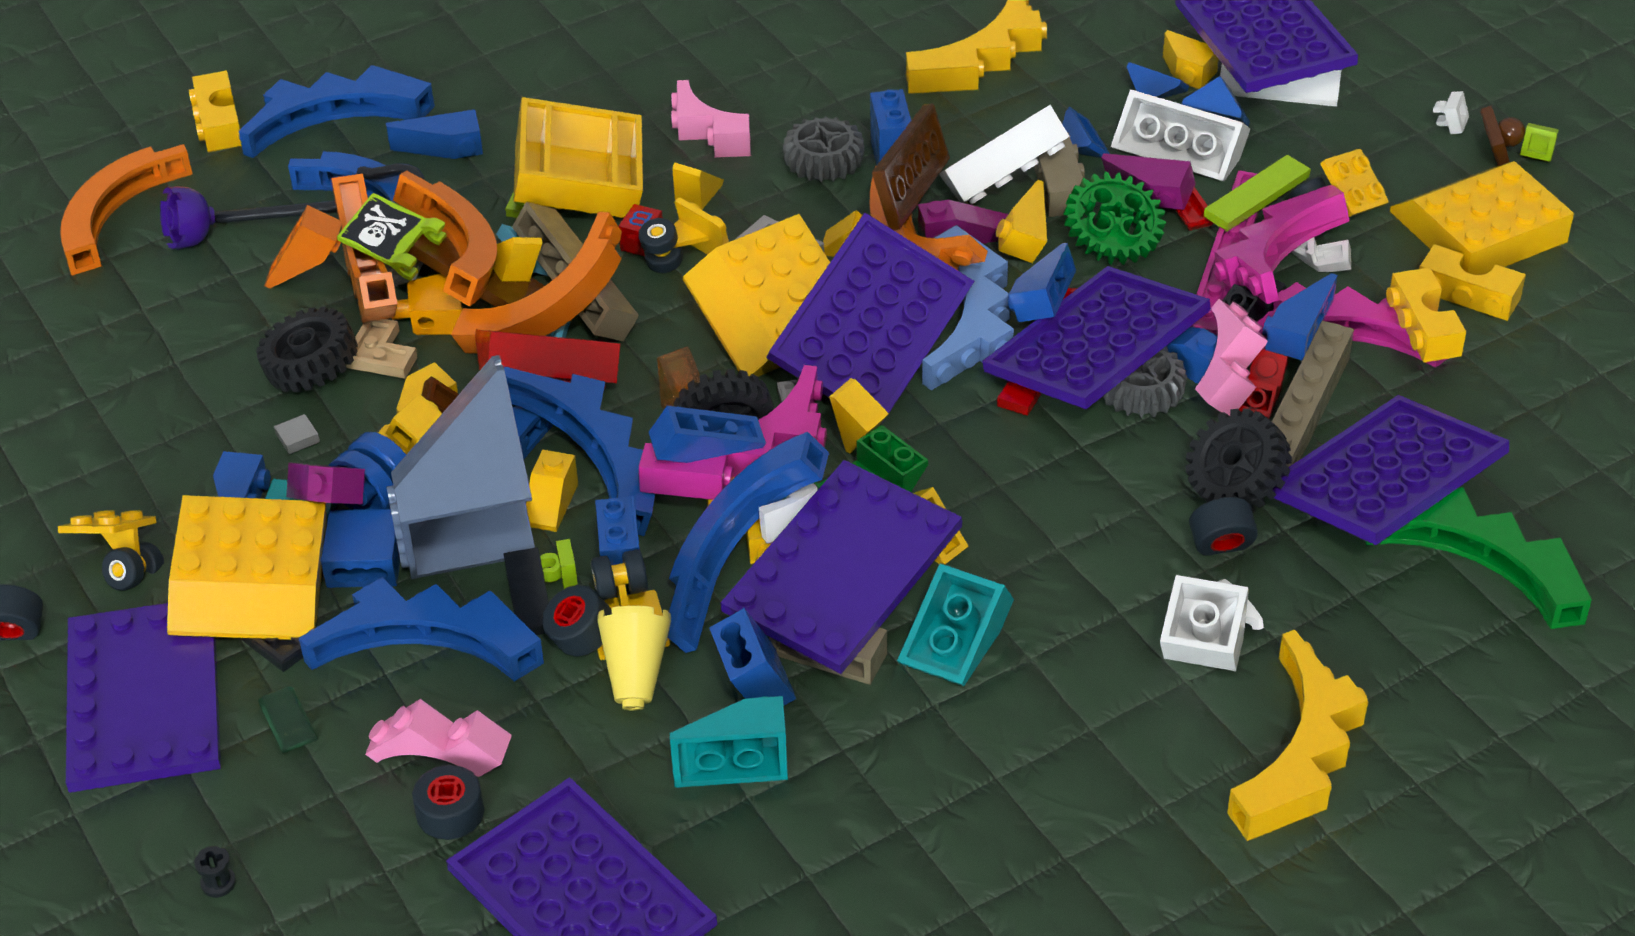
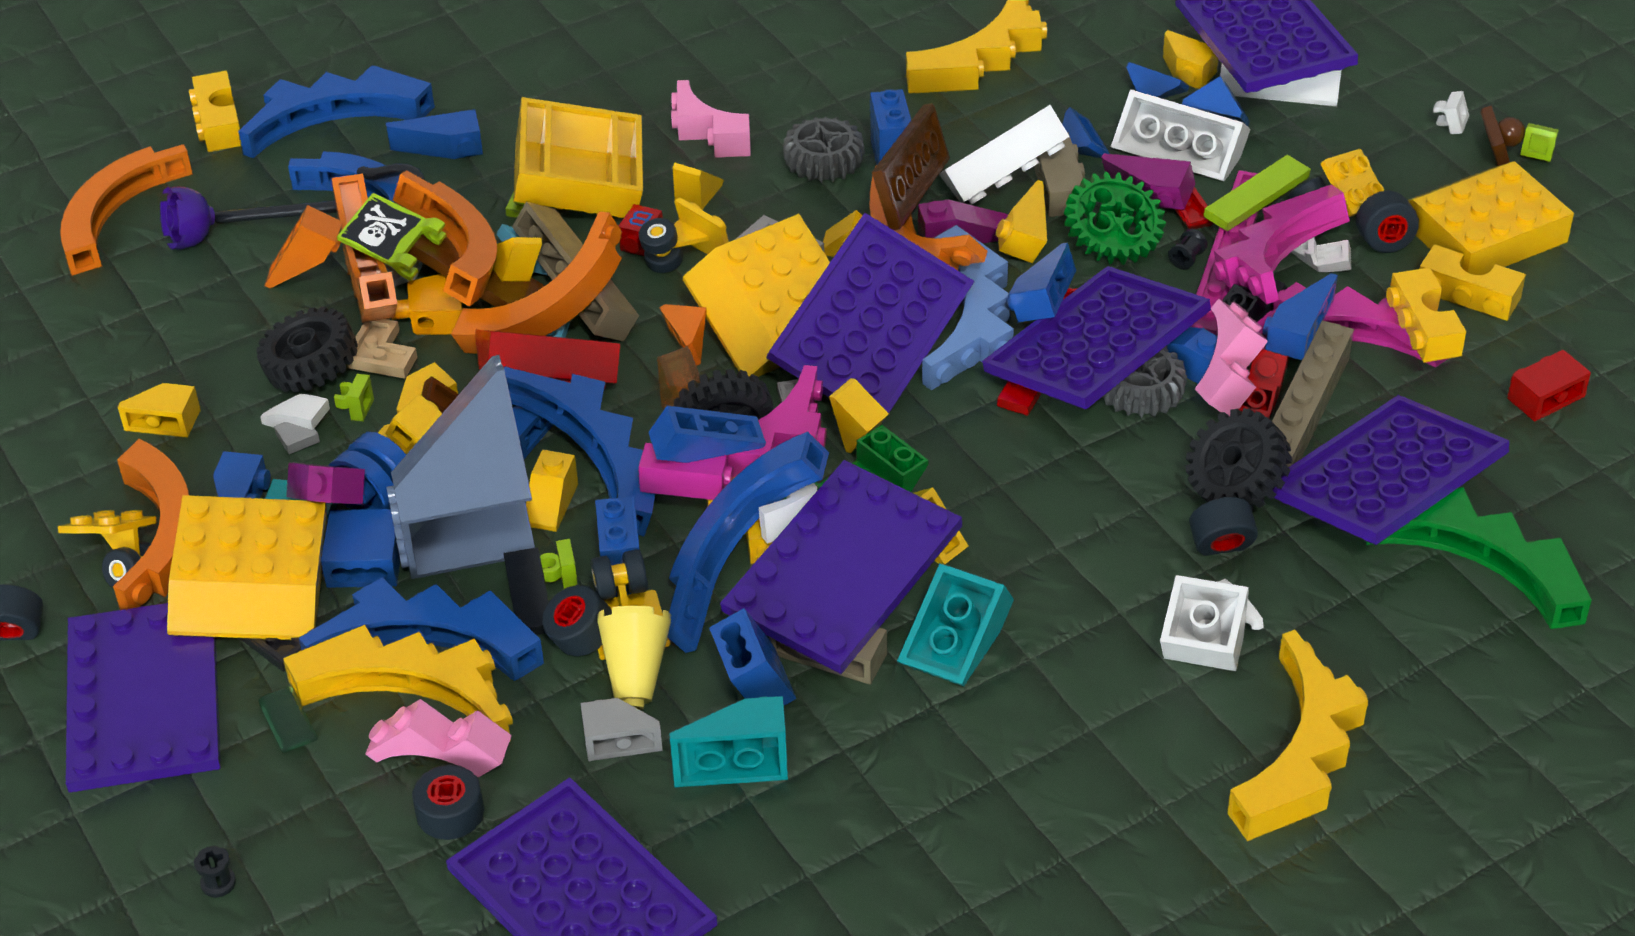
(161, 410): none -> yellow slope
(161, 481): none -> orange arch
(299, 410): none -> white slope
(356, 396): none -> lime tile
(410, 665): none -> yellow arch
(618, 730): none -> light grey slope
(686, 326): none -> orange slope
(1187, 249): none -> black bush
(1387, 221): none -> black wheel
(1548, 385): none -> red brick

